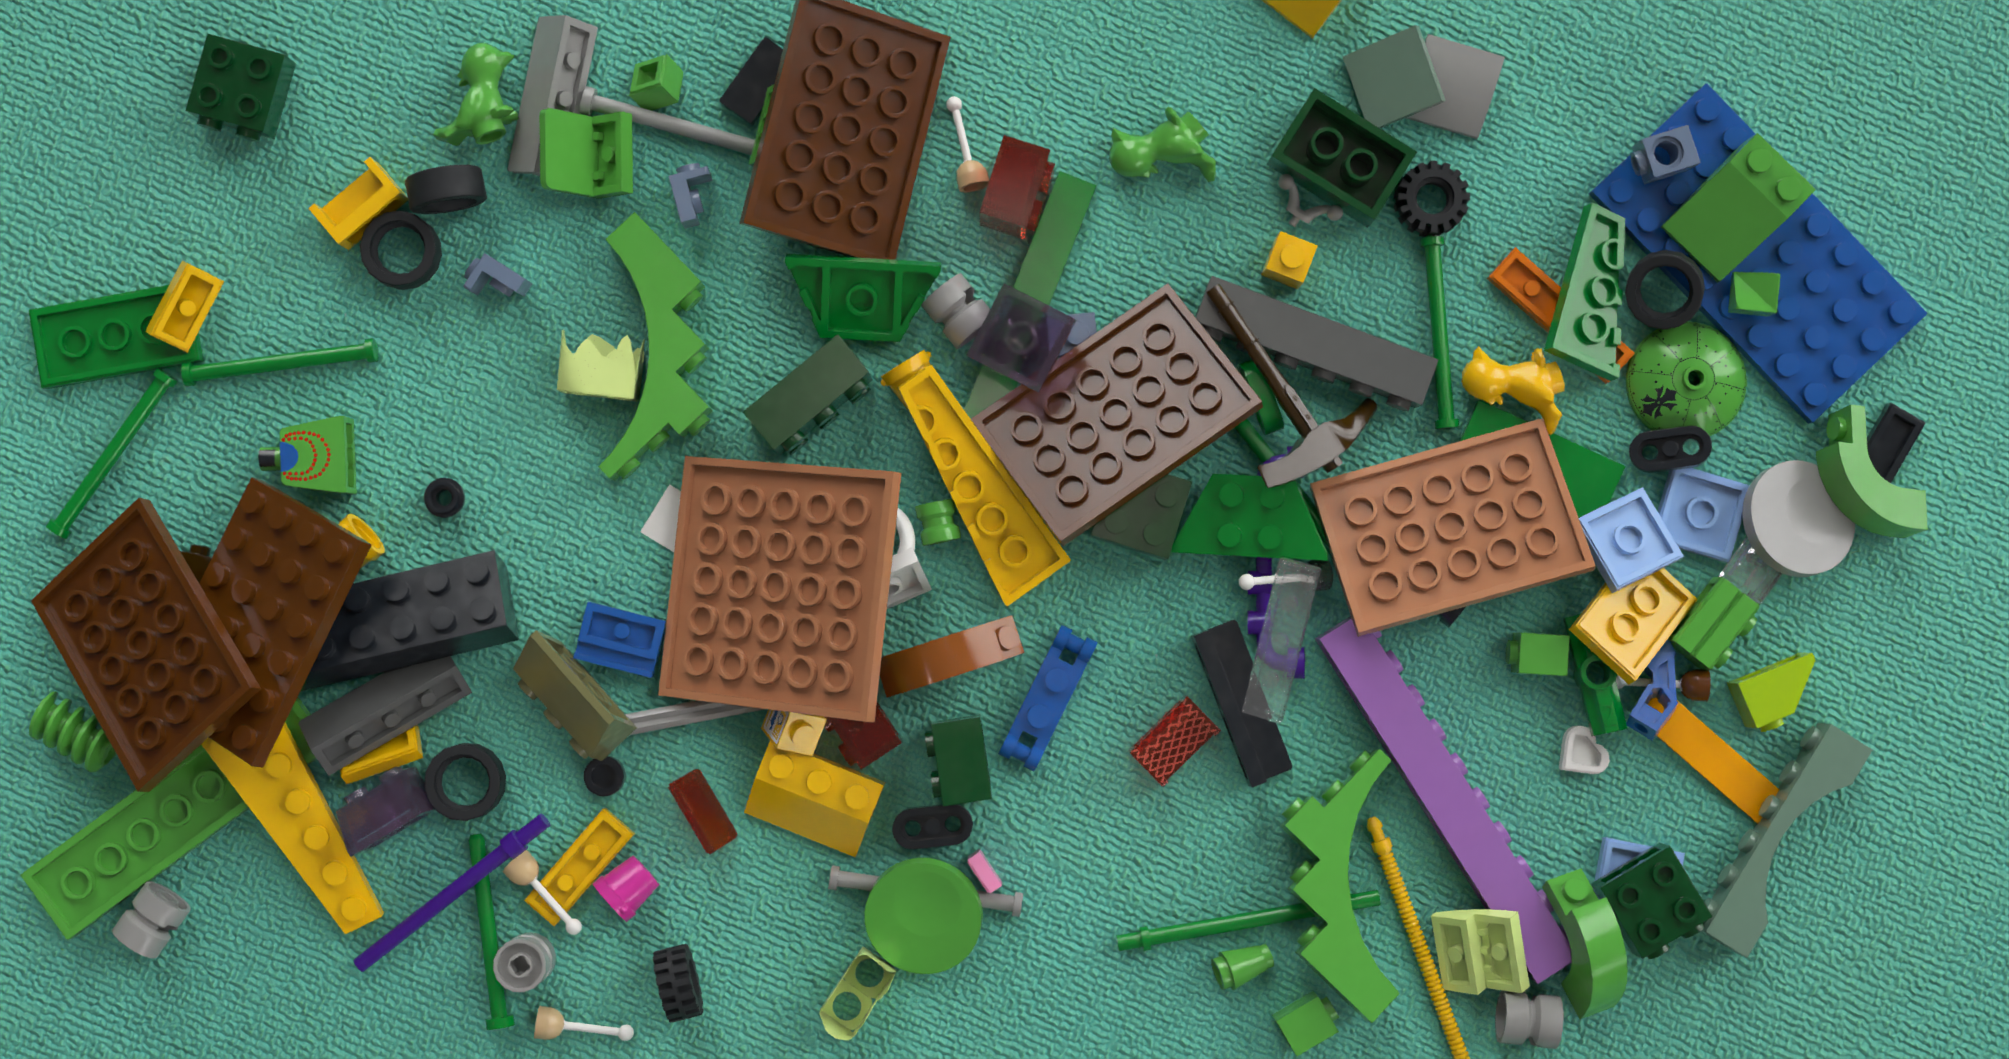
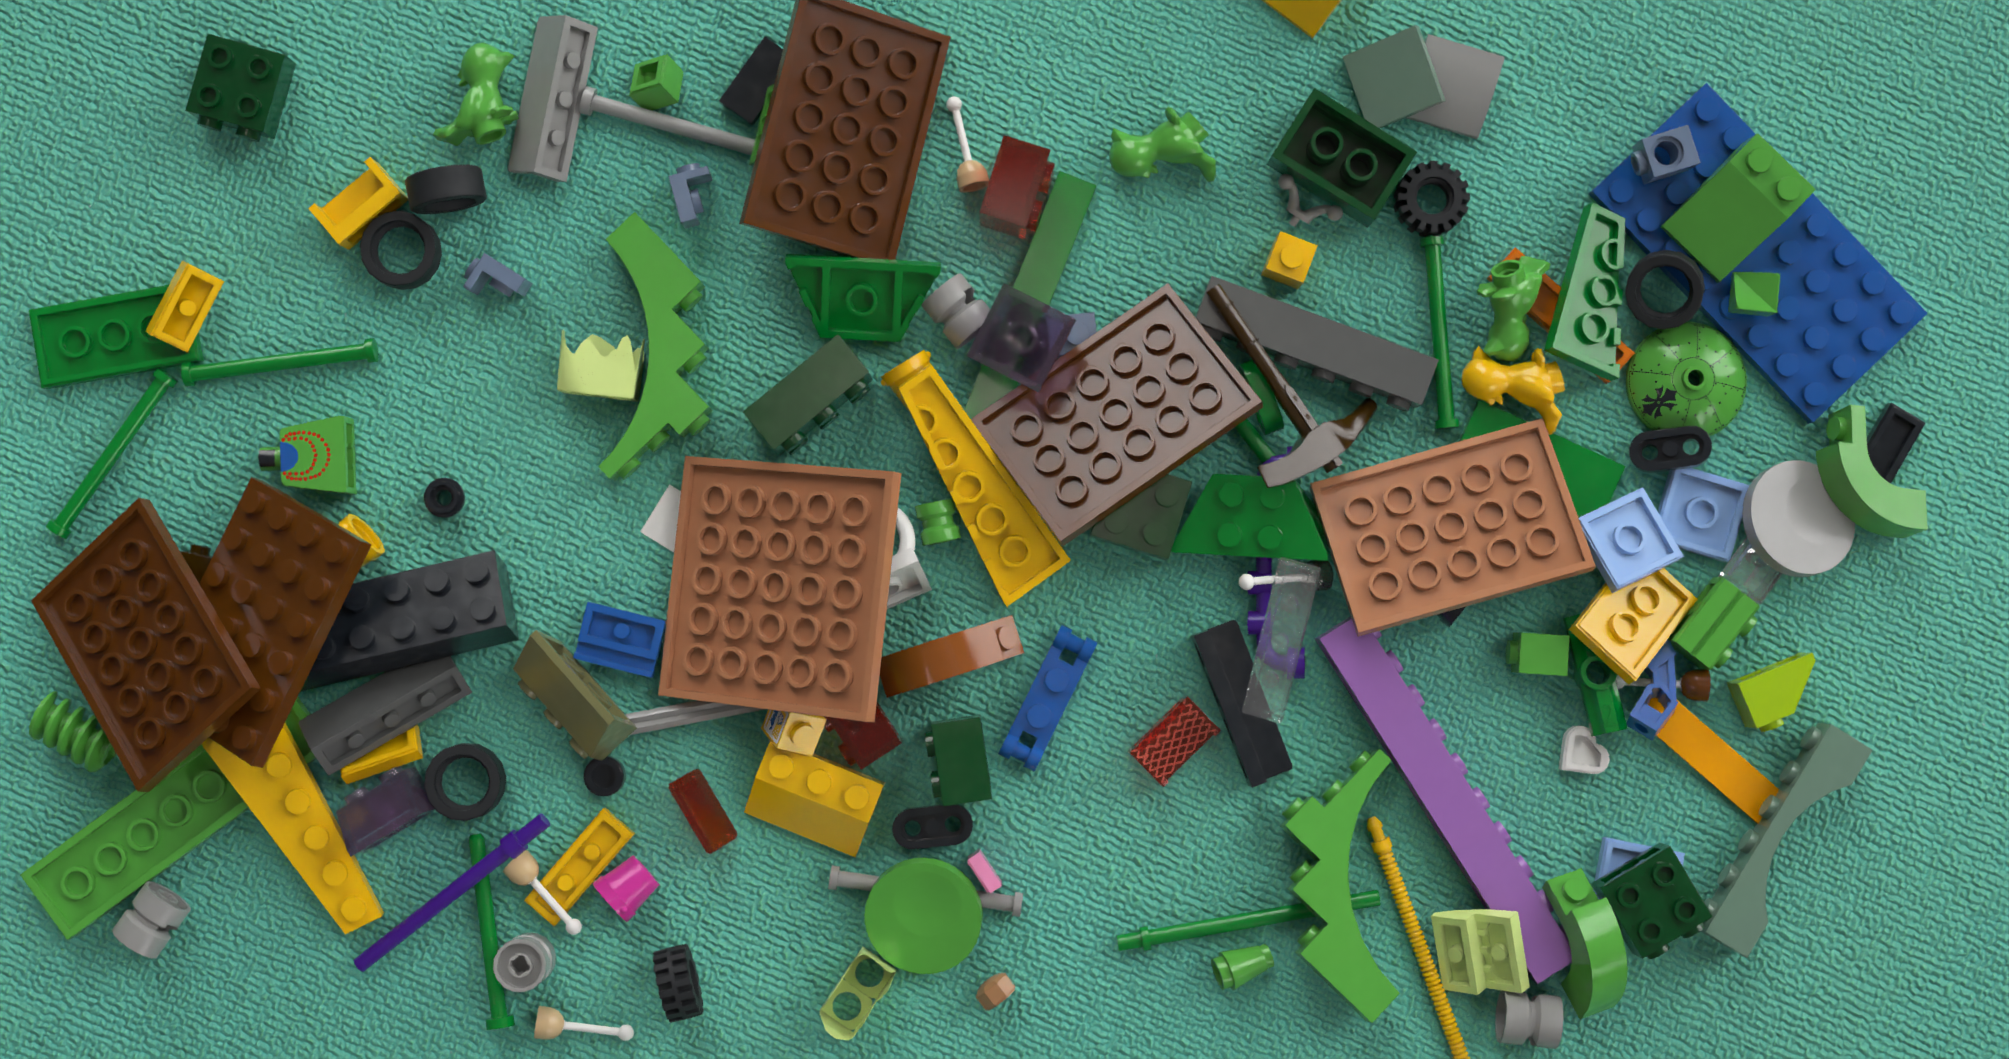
(586, 153): bright green bracket -> none
(995, 990): none -> medium nougat tile
(1307, 1022): bright green brick -> none
(1511, 297): none -> bright green animal

